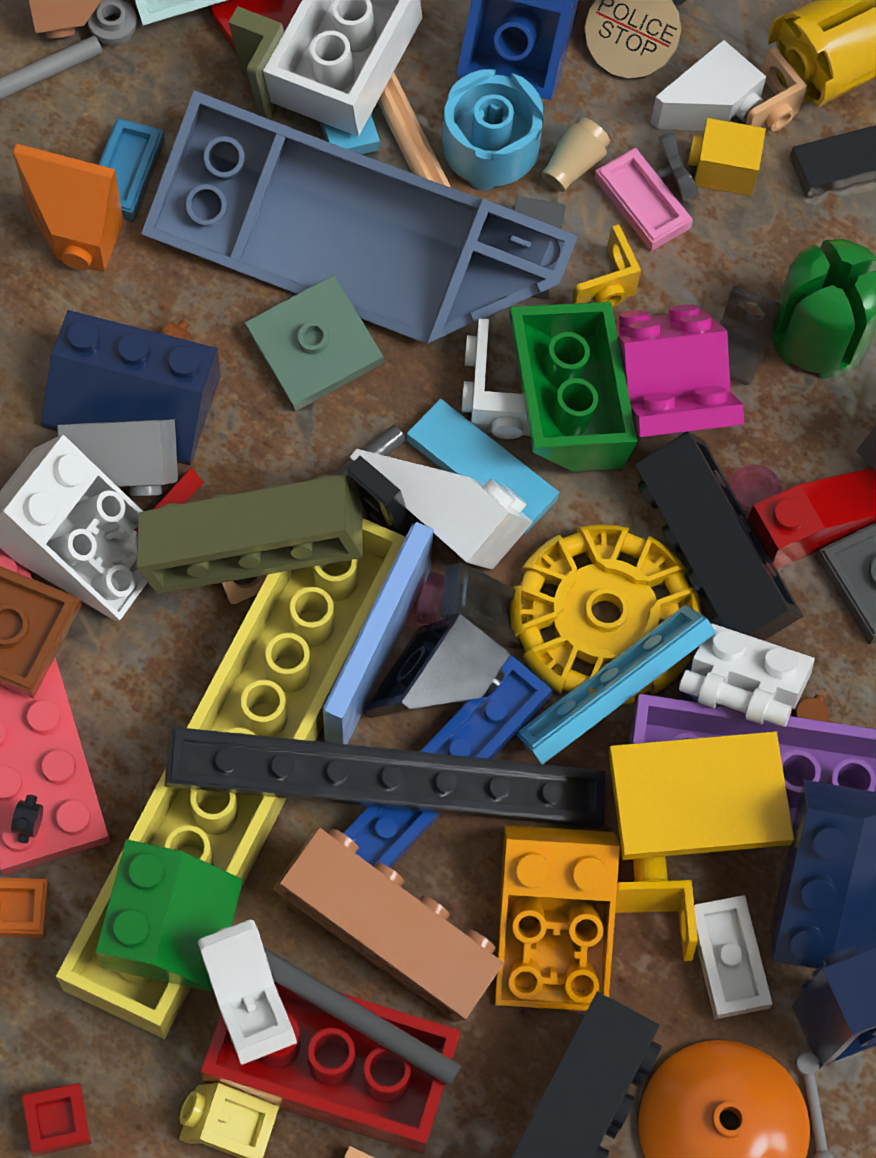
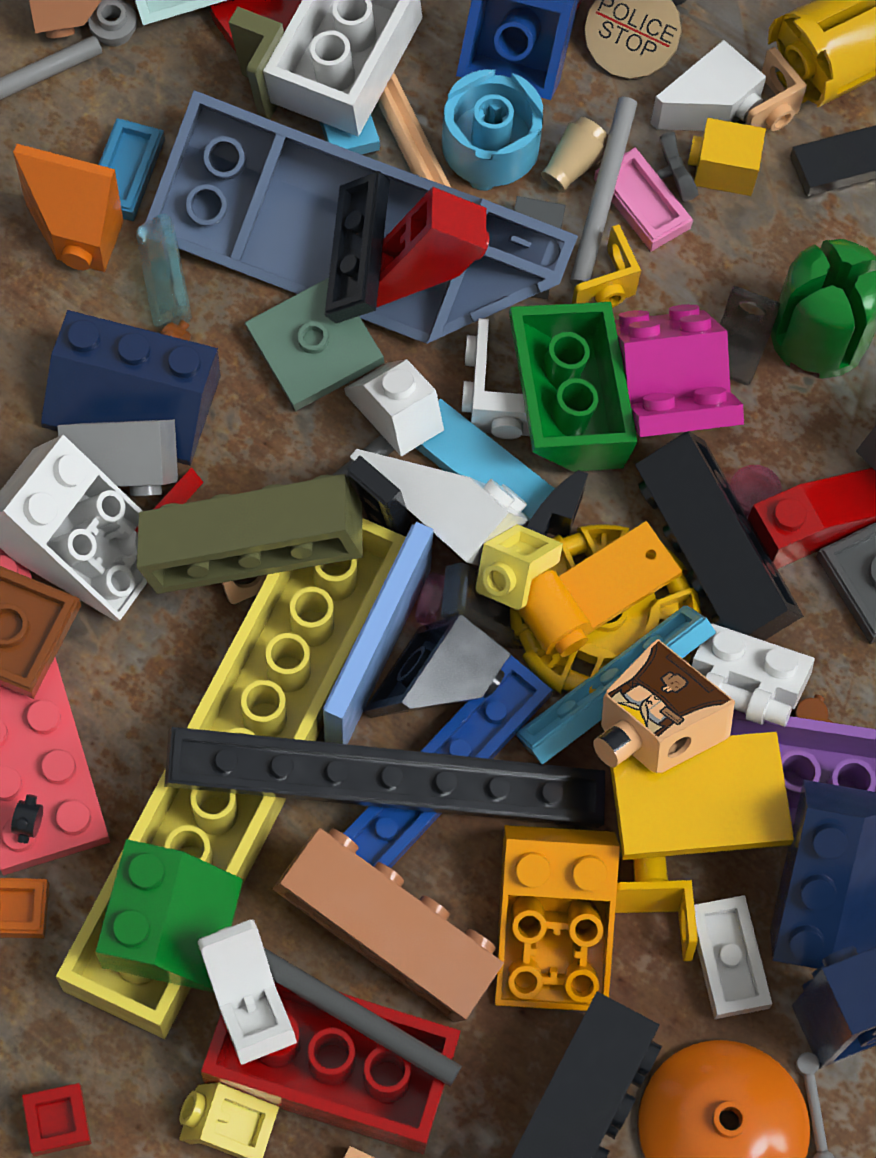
(163, 271): none -> clear light blue slope
(357, 247): none -> black tile
(398, 404): none -> white slope
(431, 245): none -> red slope
(512, 562): none -> light yellow bracket
(560, 507): none -> black slope
(596, 590): none -> light orange door
(603, 190): none -> light grey bar
(662, 712): none -> torso

